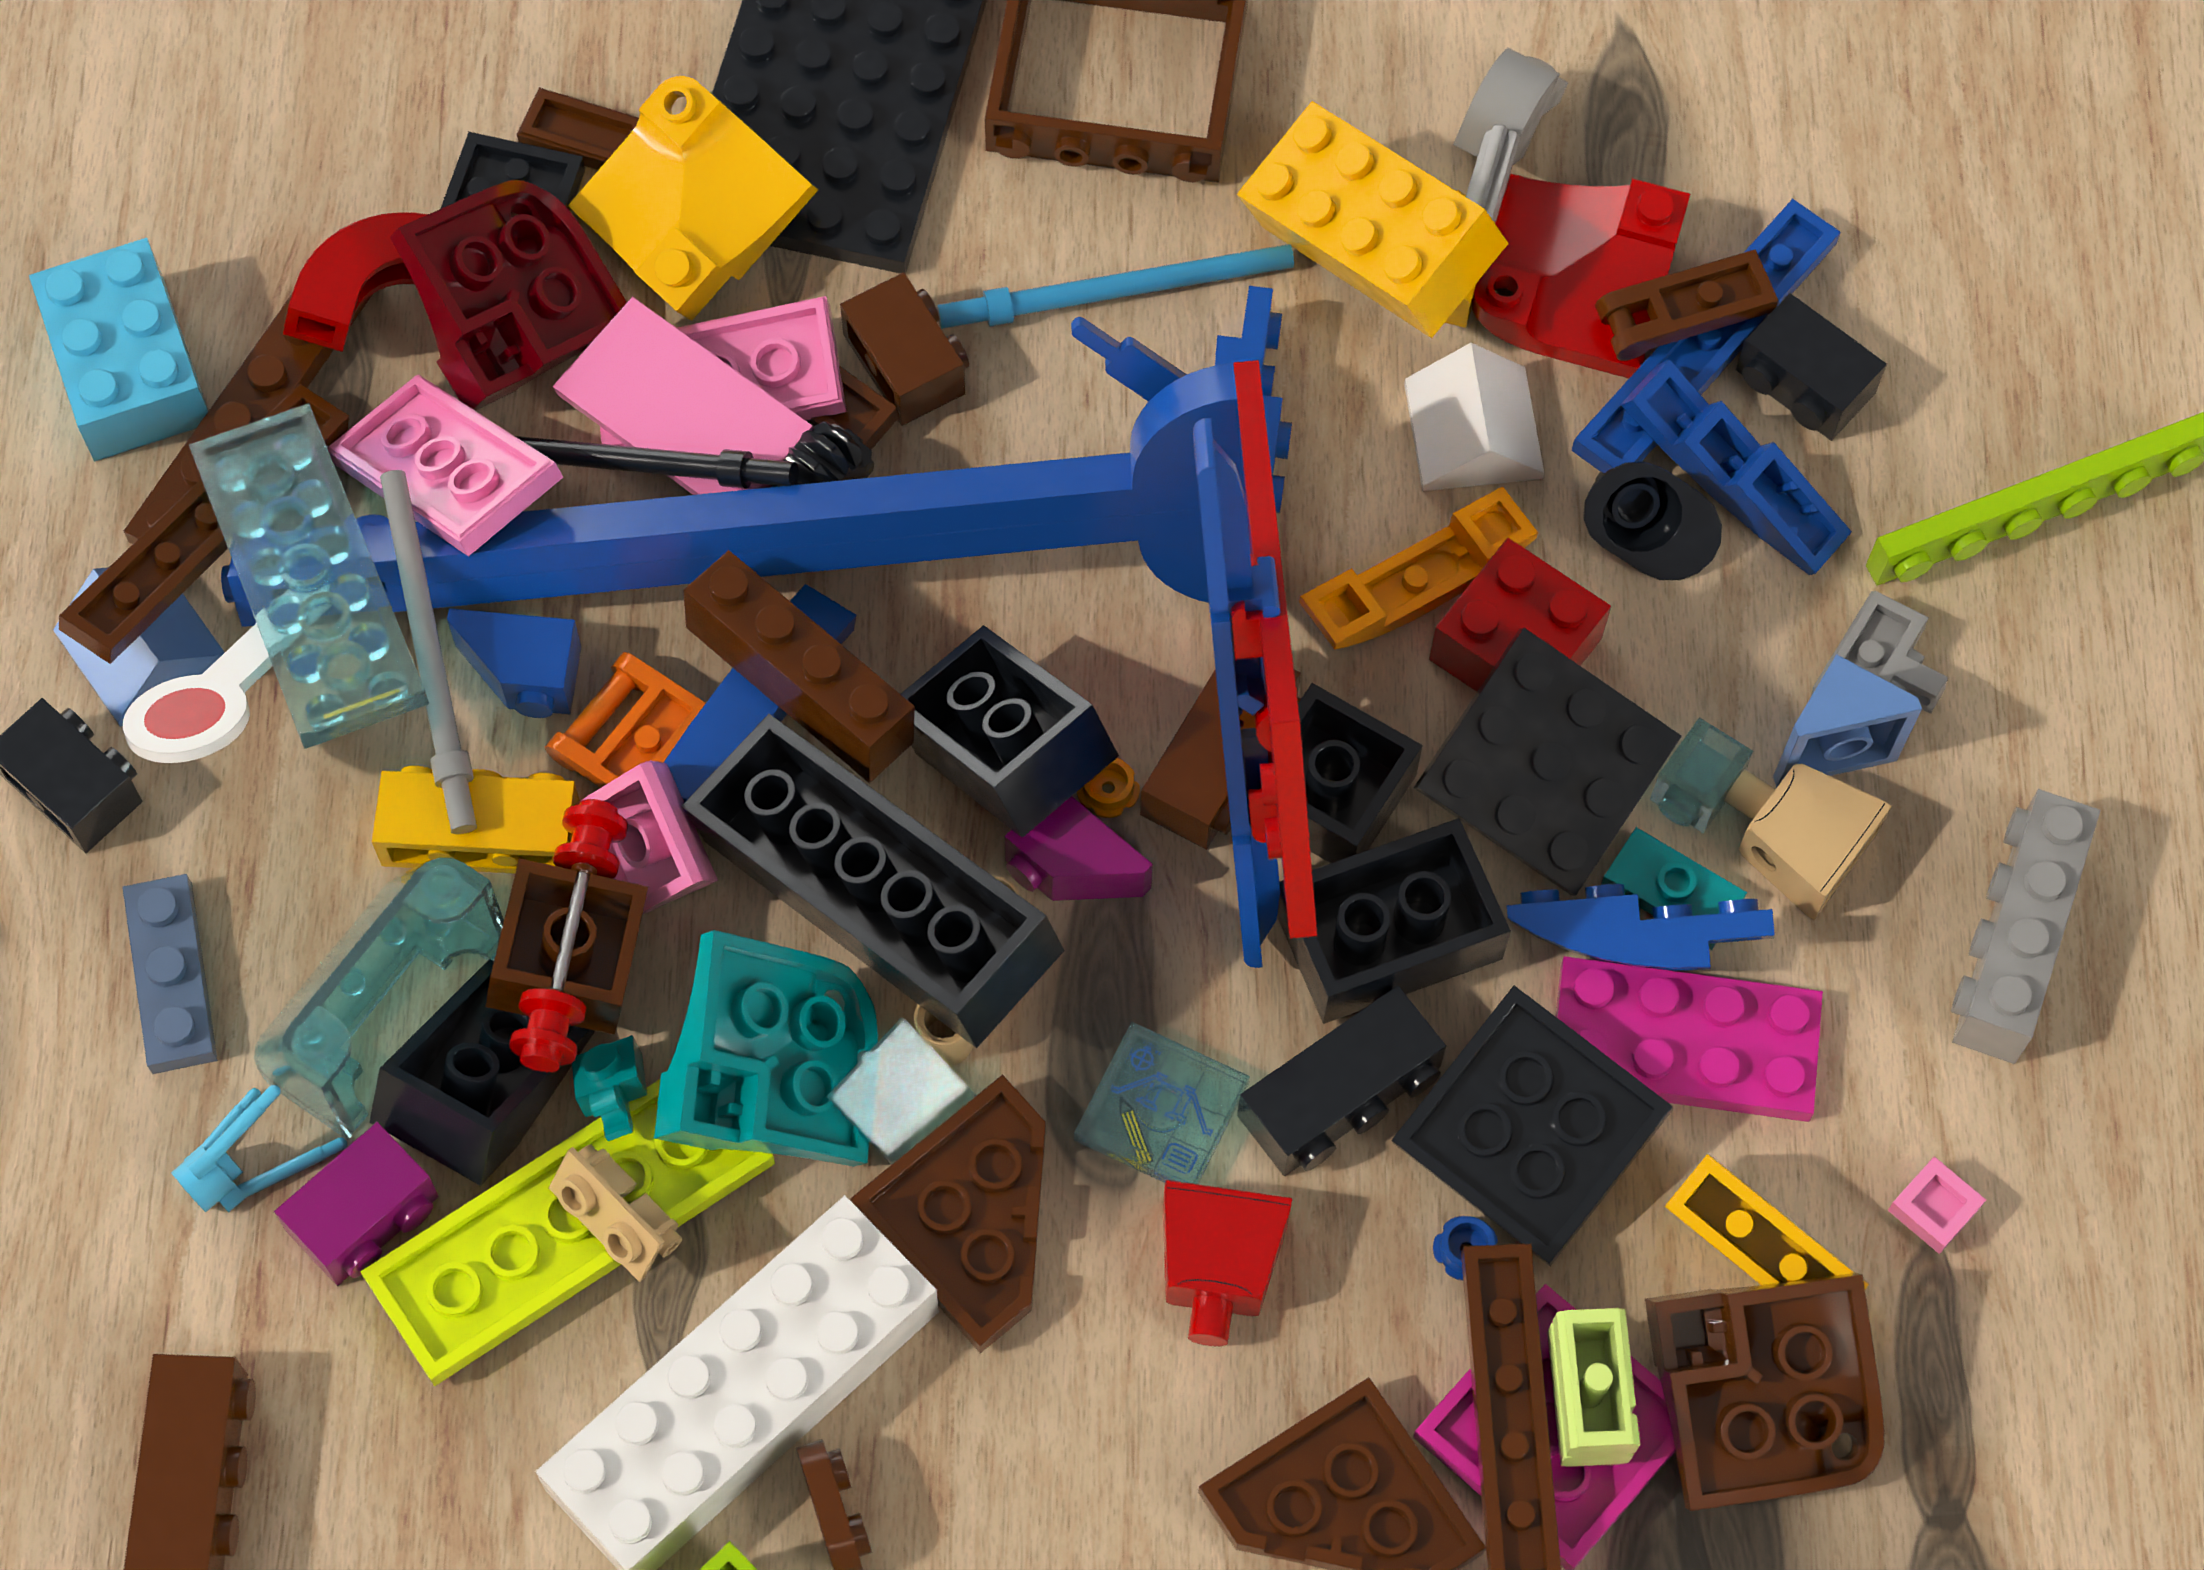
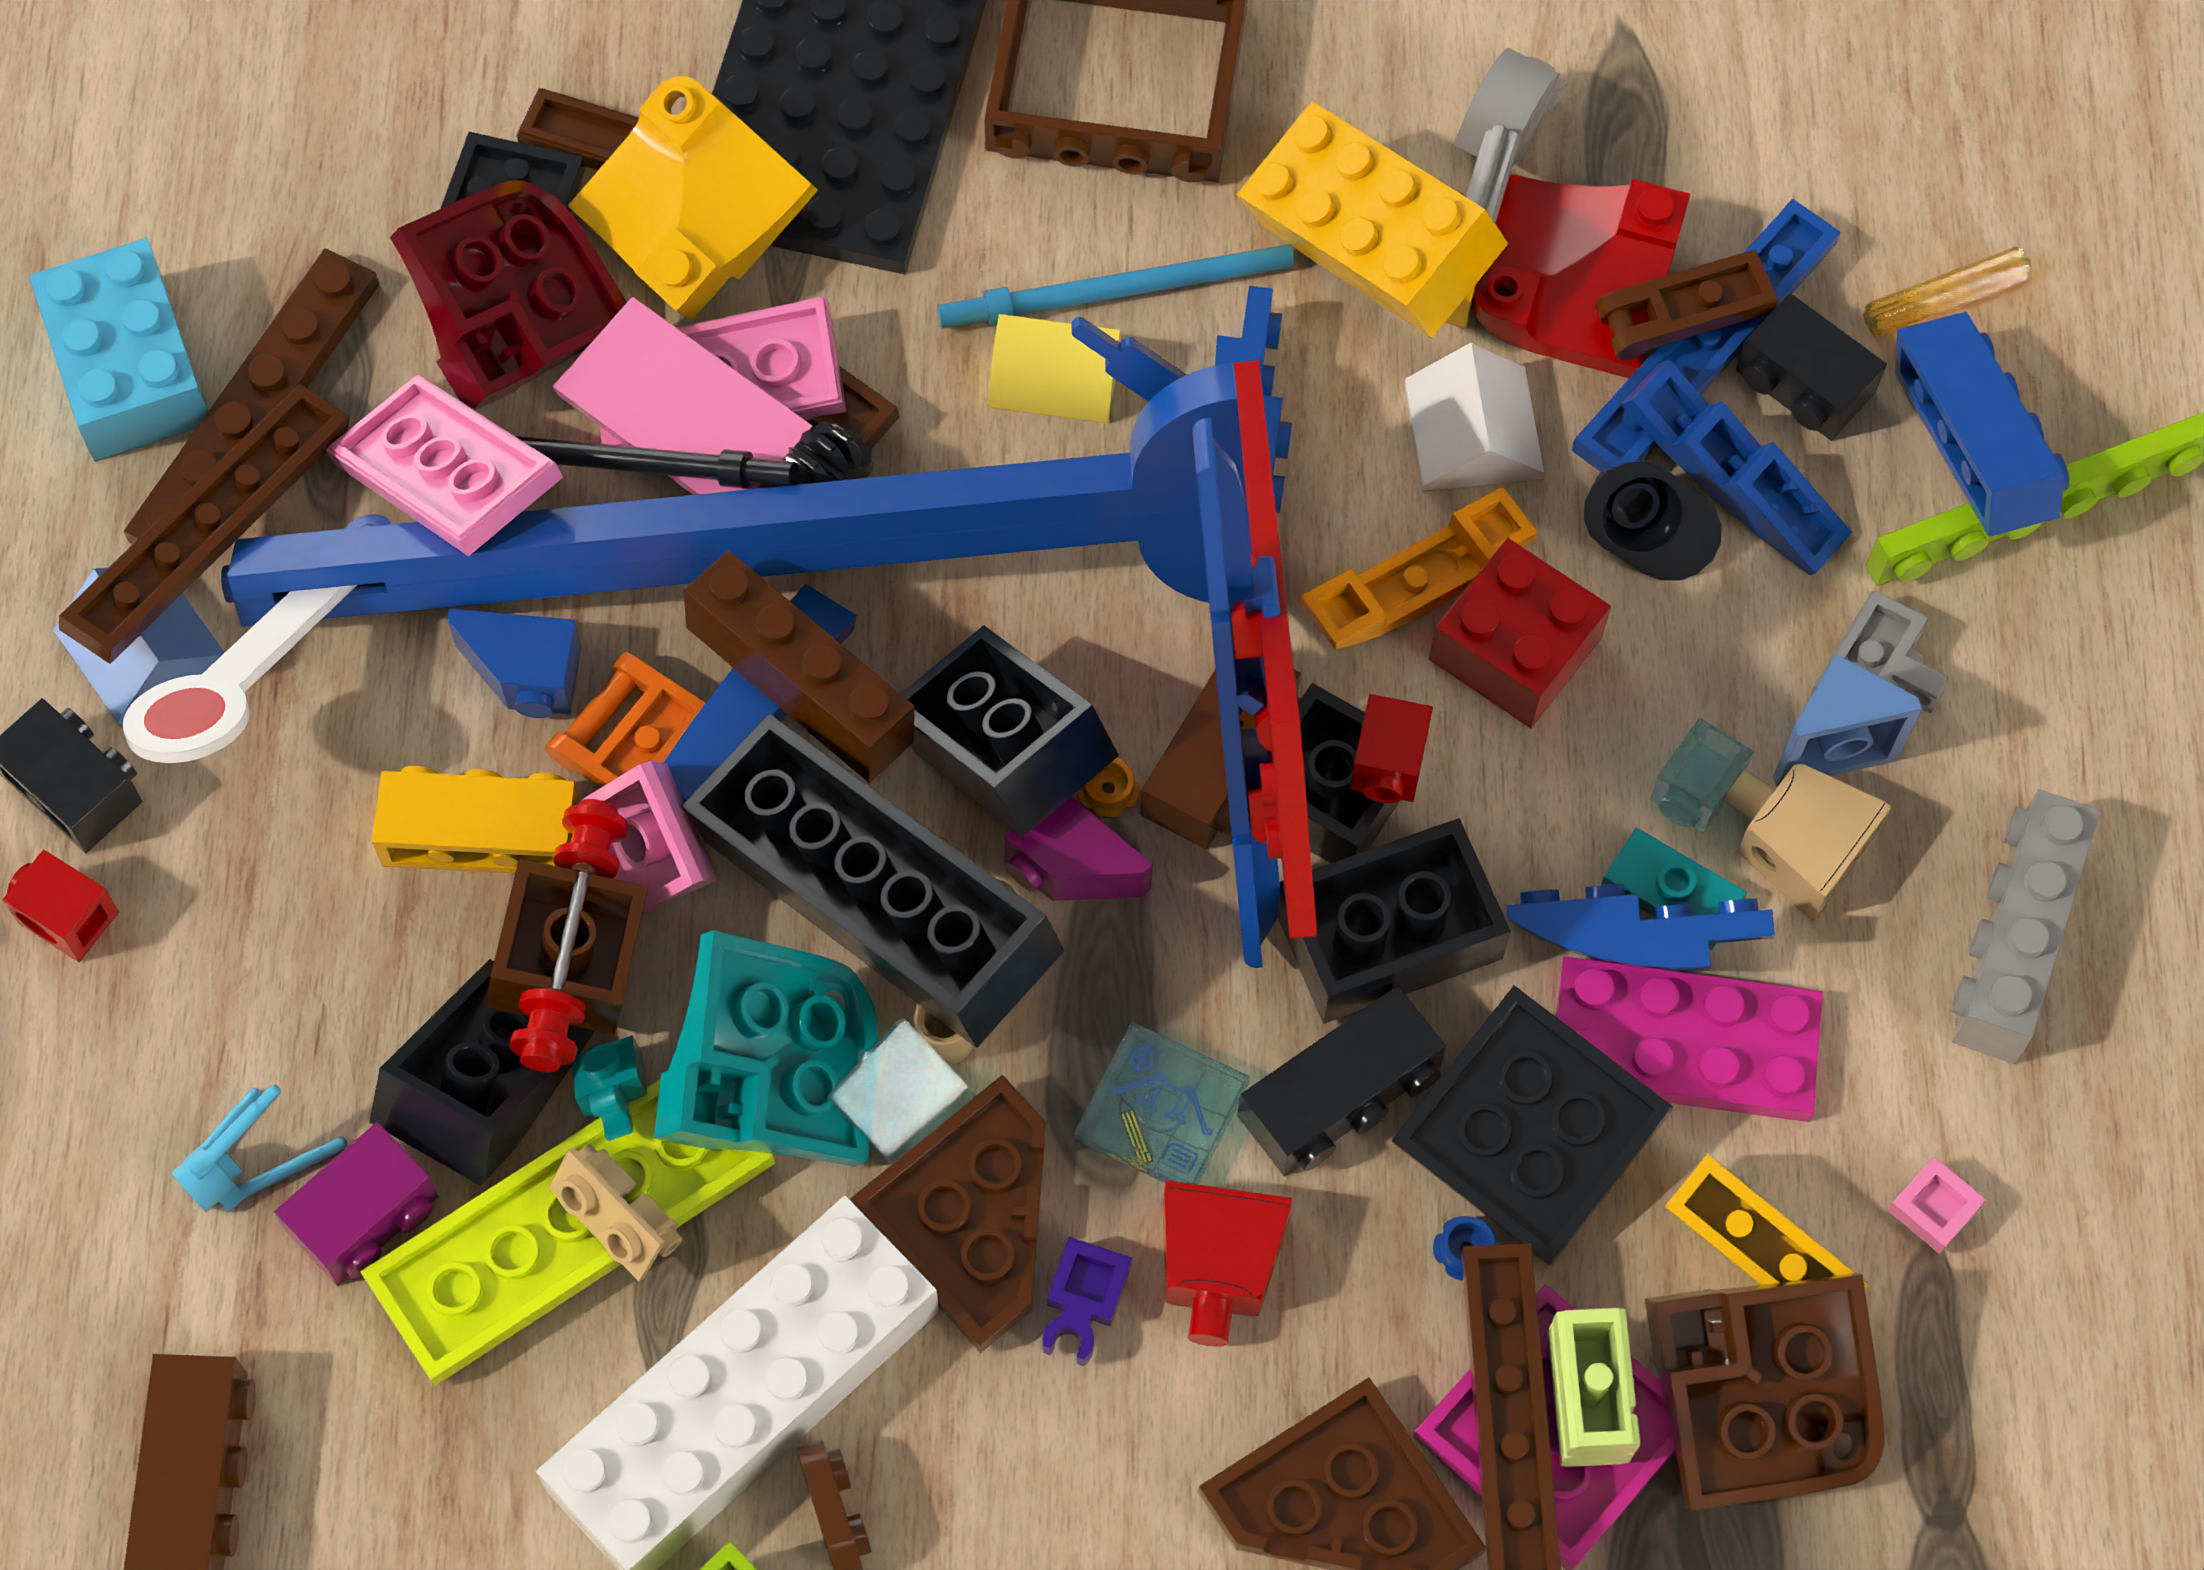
(60, 904): none -> red brick
(169, 974): sand blue plate -> none
(308, 576): clear light blue plate -> none
(343, 276): red arch -> none
(428, 910): clear light blue windscreen -> none
(450, 765): light grey bar -> none
(904, 347): reddish brown brick -> none
(1048, 371): none -> light yellow brick
(1086, 1290): none -> dark purple plate
(1391, 749): none -> red brick
(1547, 761): black plate -> none
(1947, 291): none -> clear yellow axle
(1980, 423): none -> blue brick

